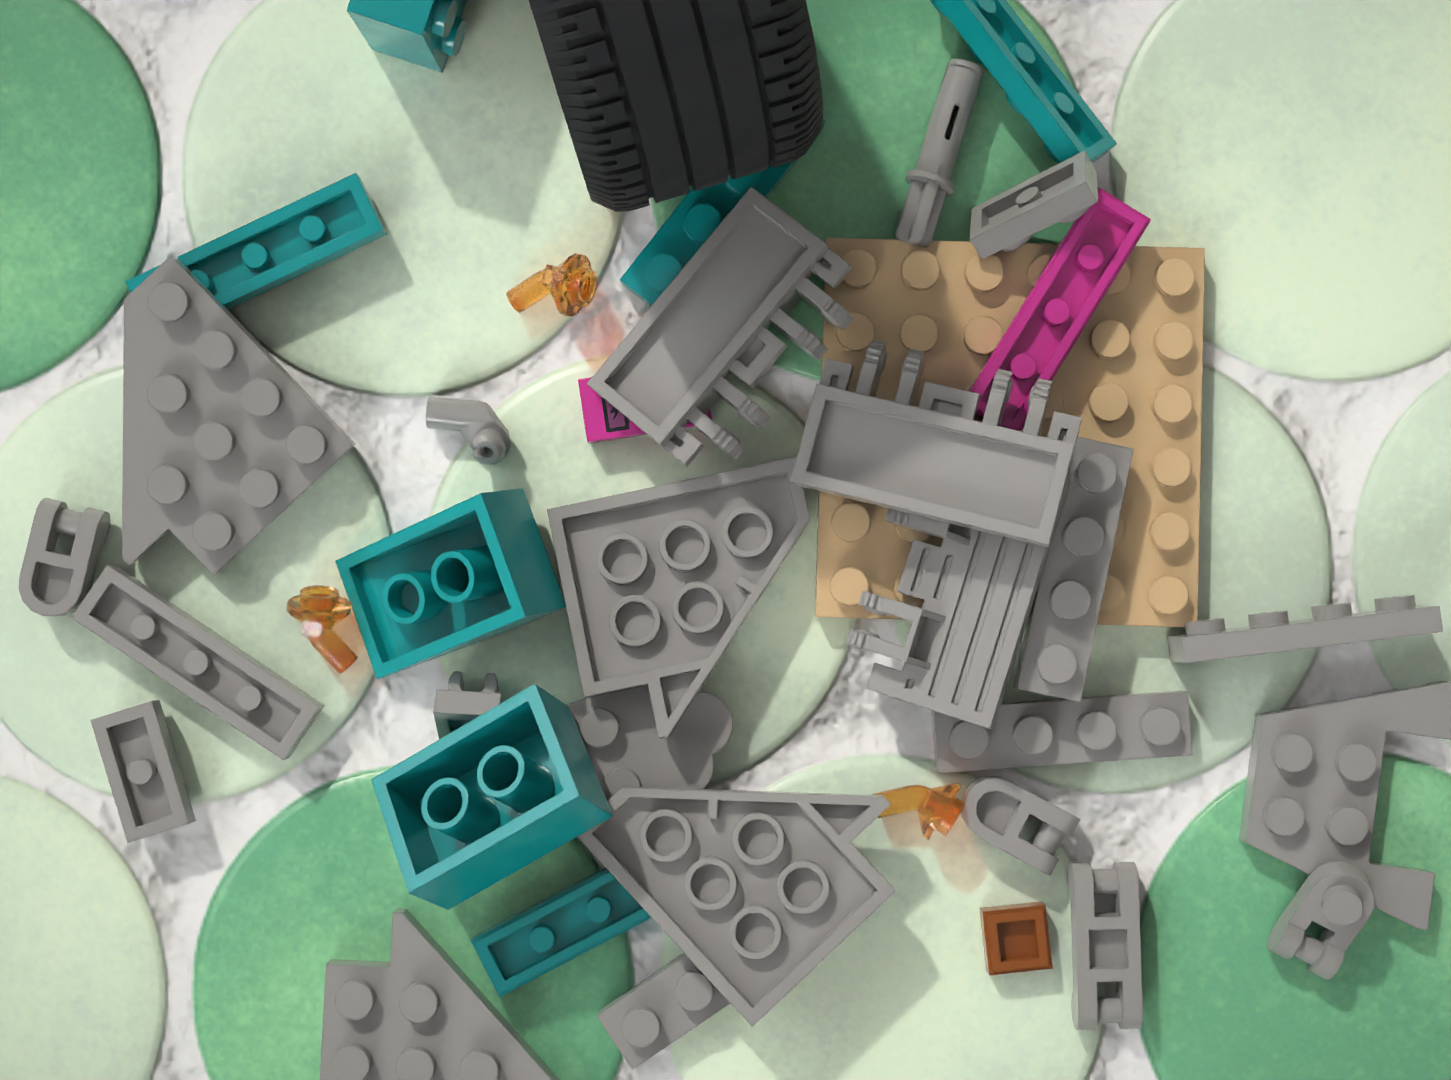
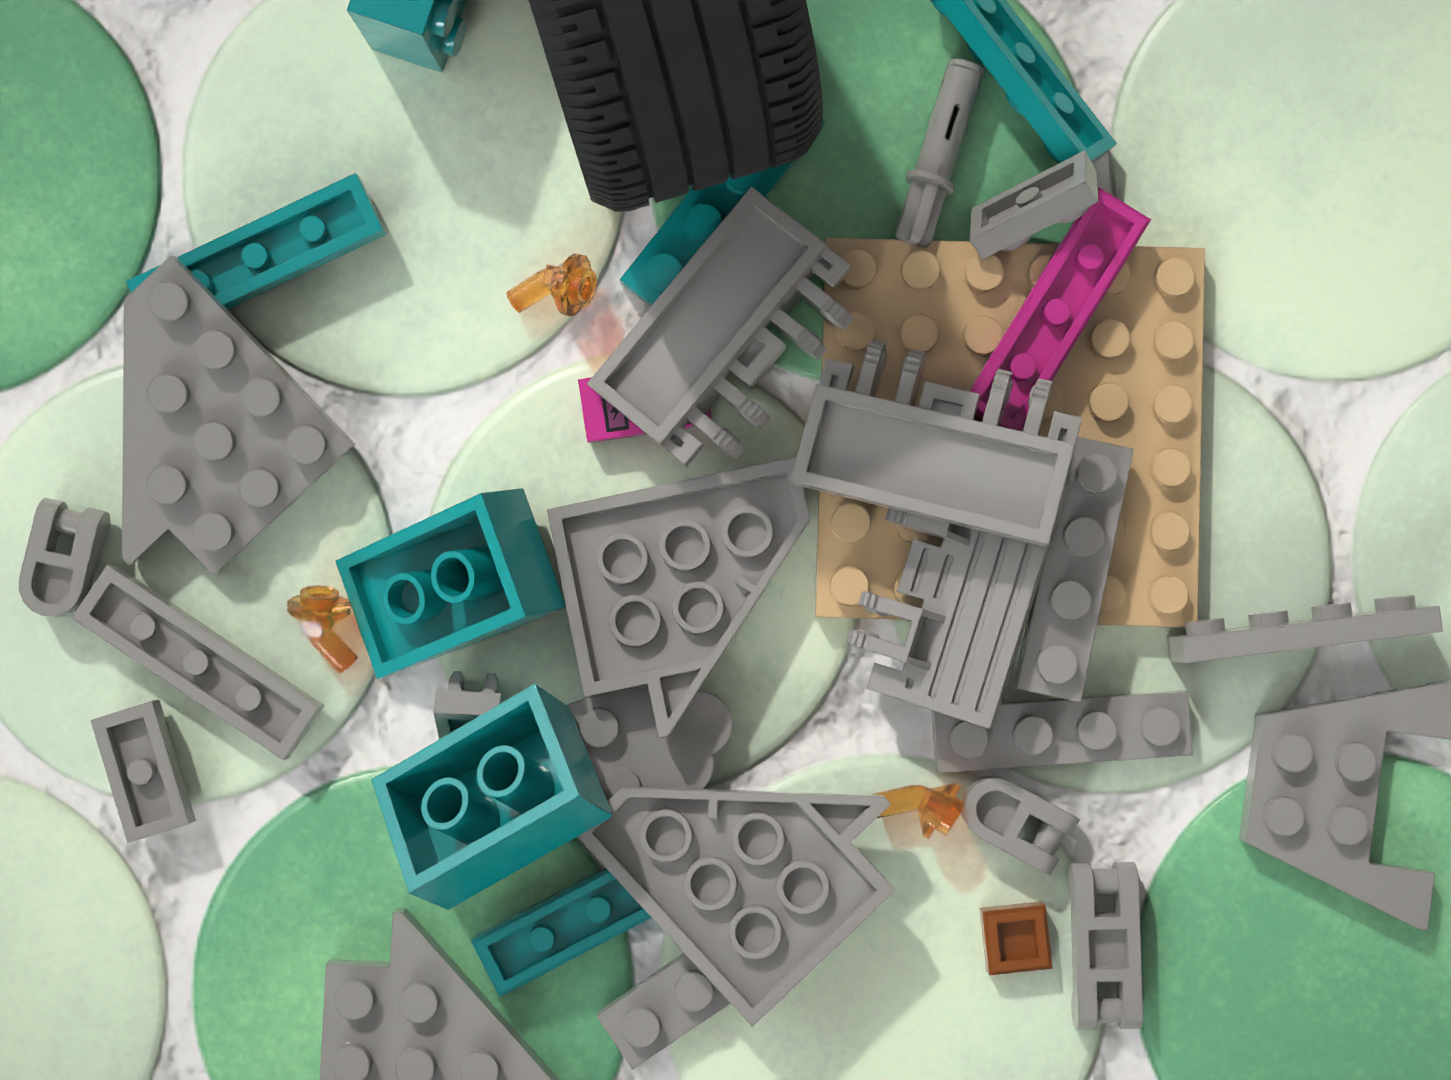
(476, 423): light grey arm -> none
(1333, 897): light grey plate -> none

